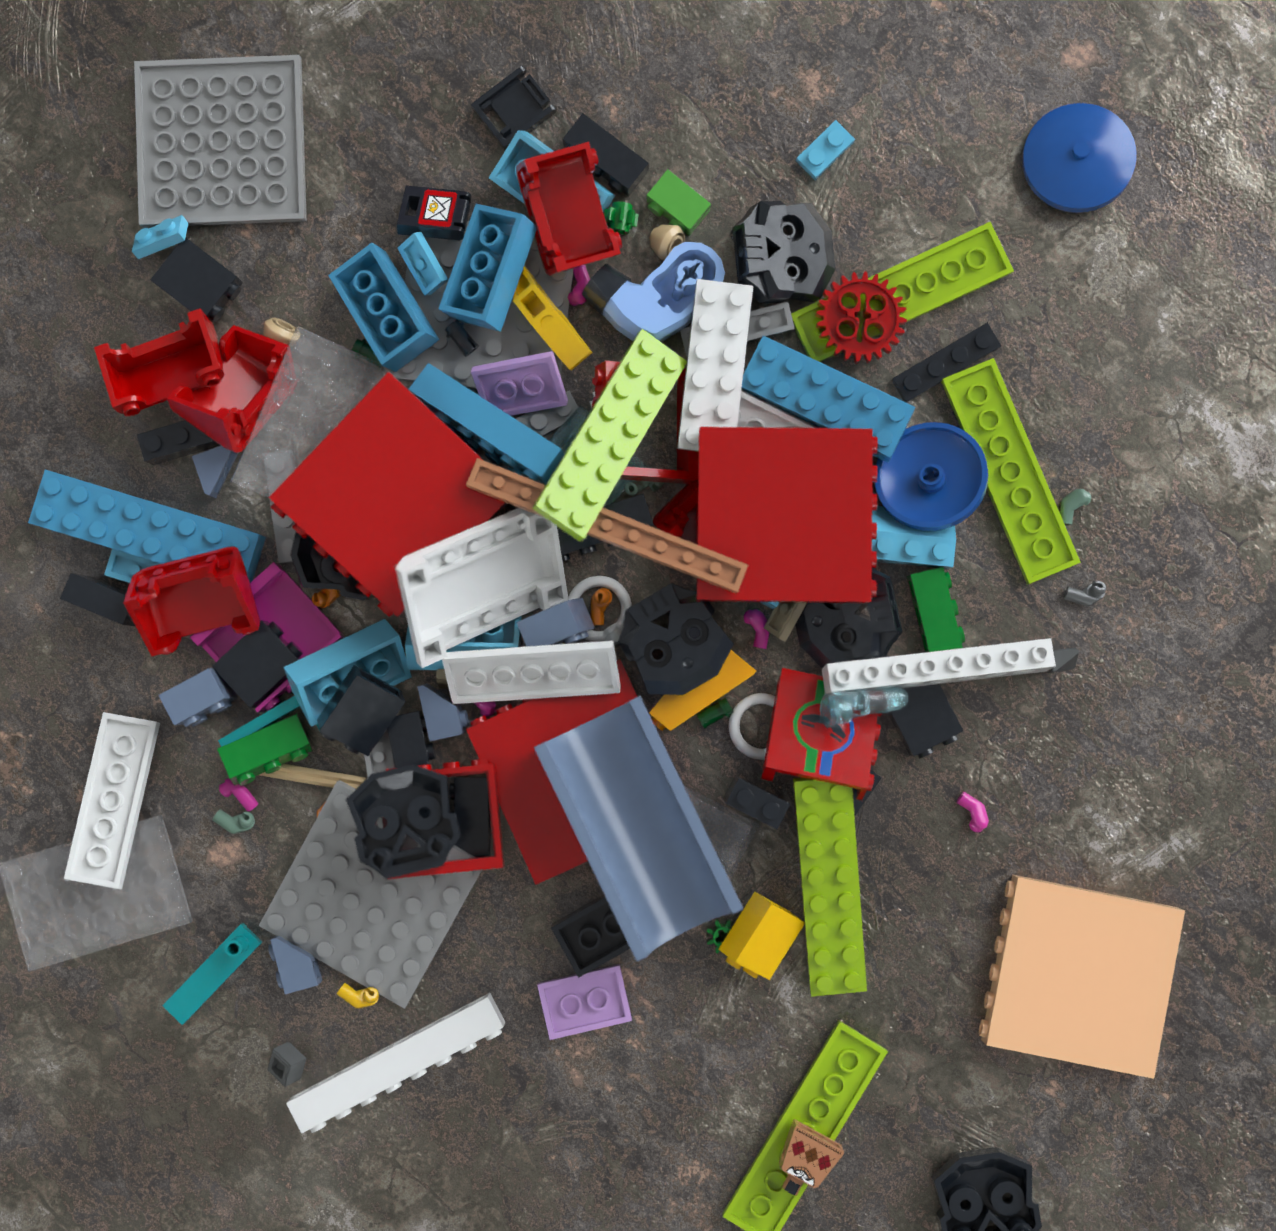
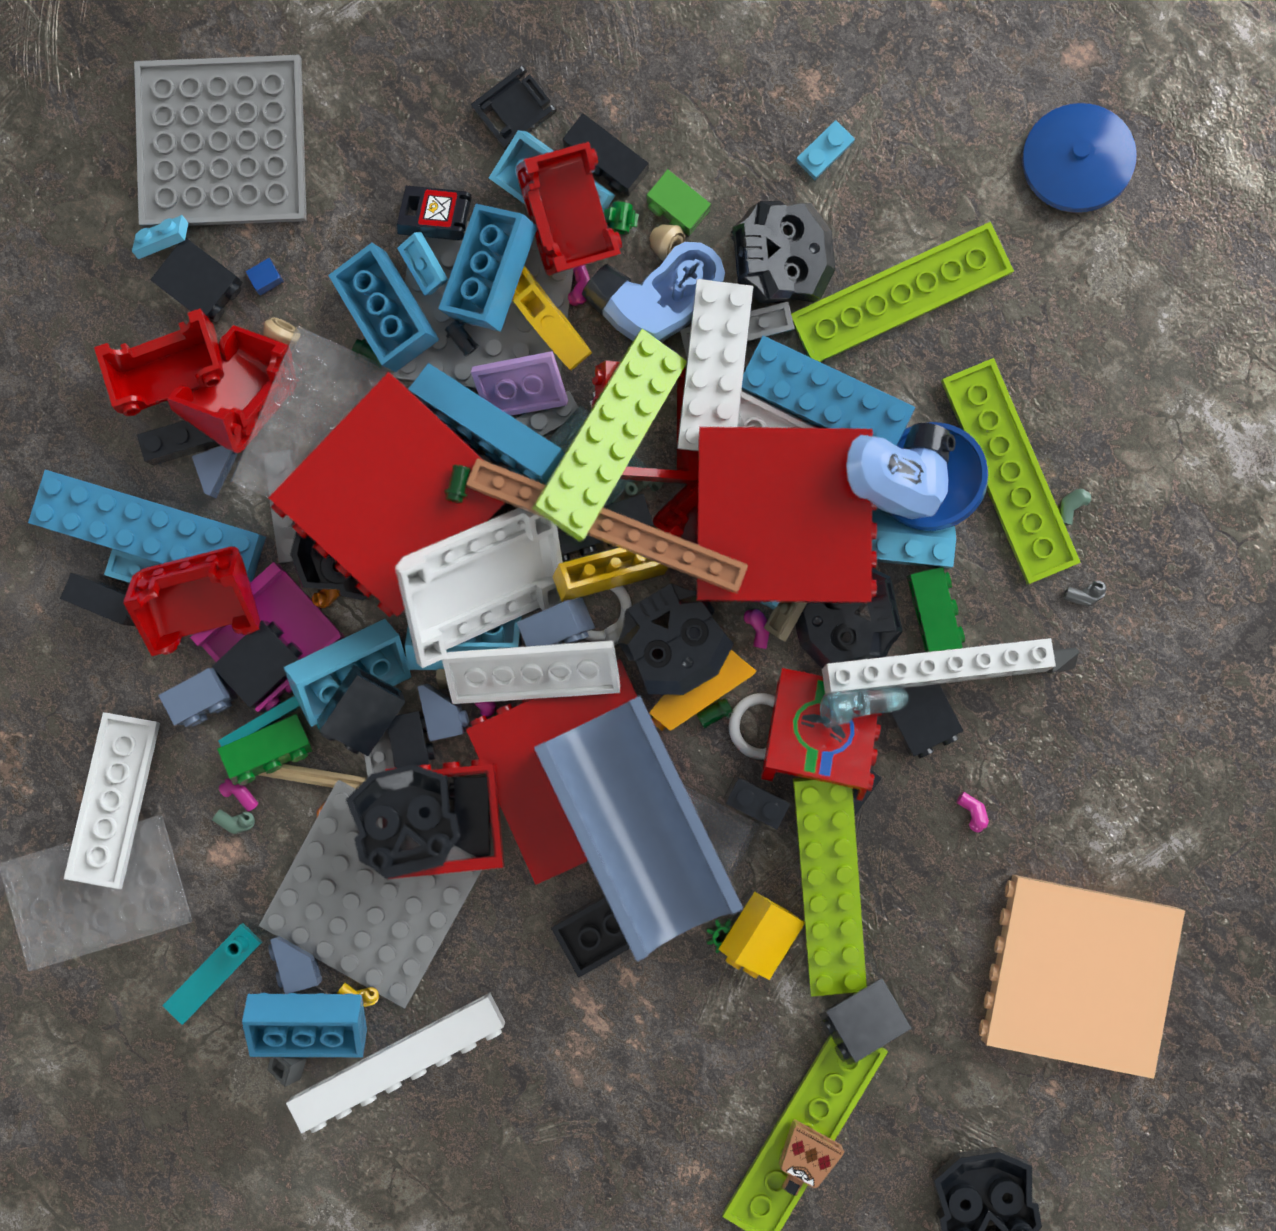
(264, 276): none -> blue slope
(305, 1025): none -> dark azure brick
(457, 484): none -> dark green pin
(585, 1002): lavender plate -> none
(598, 604): orange arm -> none
(603, 572): none -> yellow brick
(864, 1022): none -> black brick
(886, 320): red gear -> none
(906, 479): none -> light blue piece
(946, 362): black plate -> none

